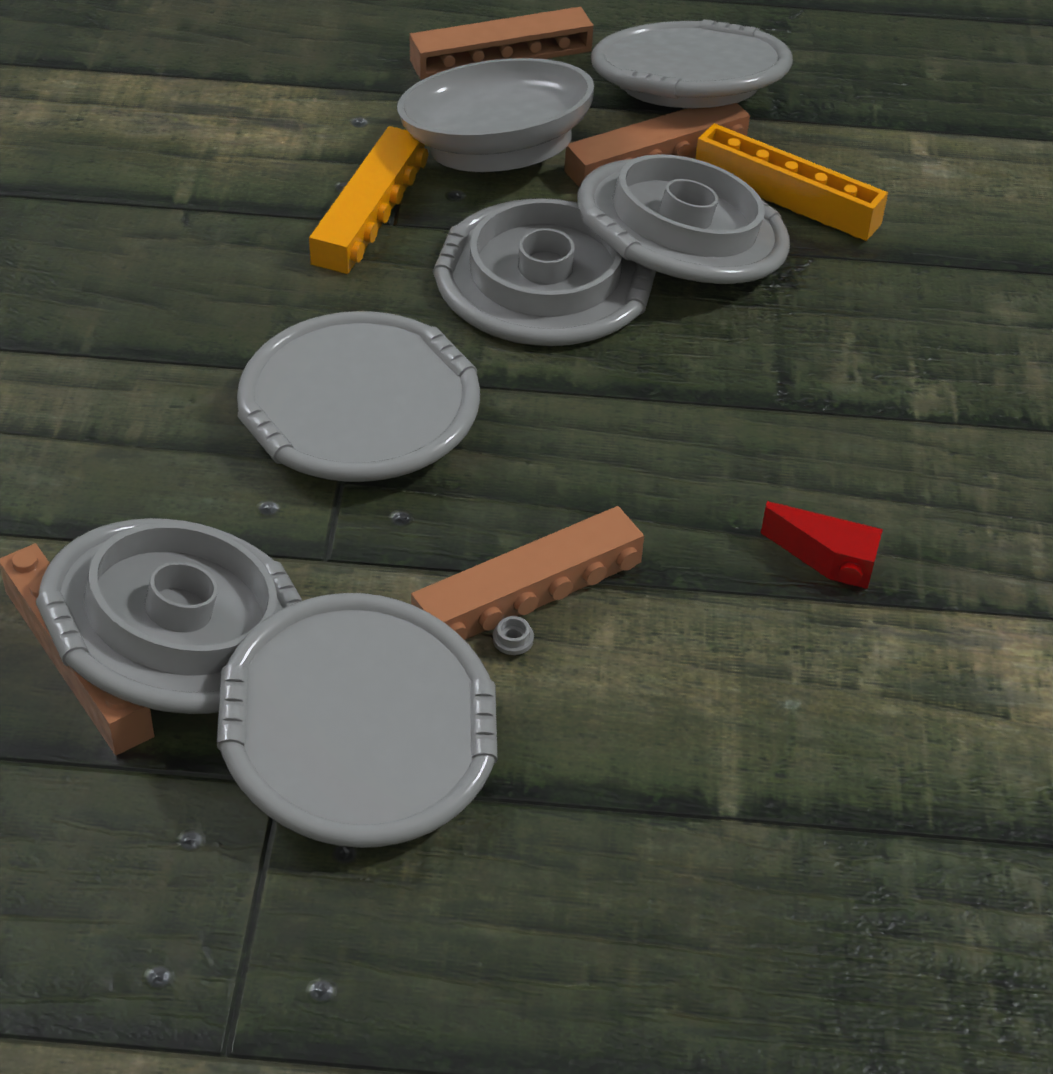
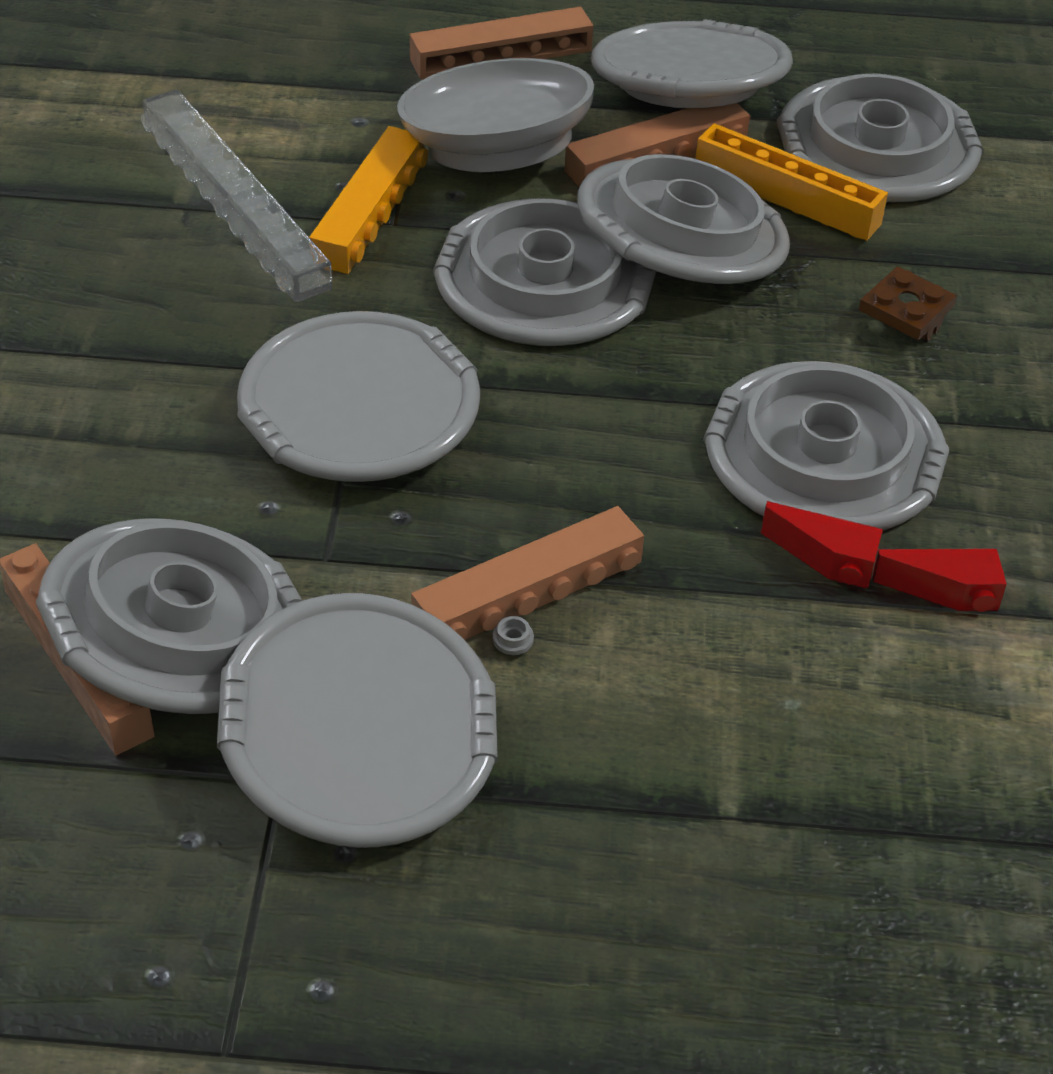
(237, 196): none -> clear brick
(827, 443): none -> light grey piece
(883, 134): none -> light grey piece
(915, 318): none -> reddish brown piece
(944, 576): none -> red slope

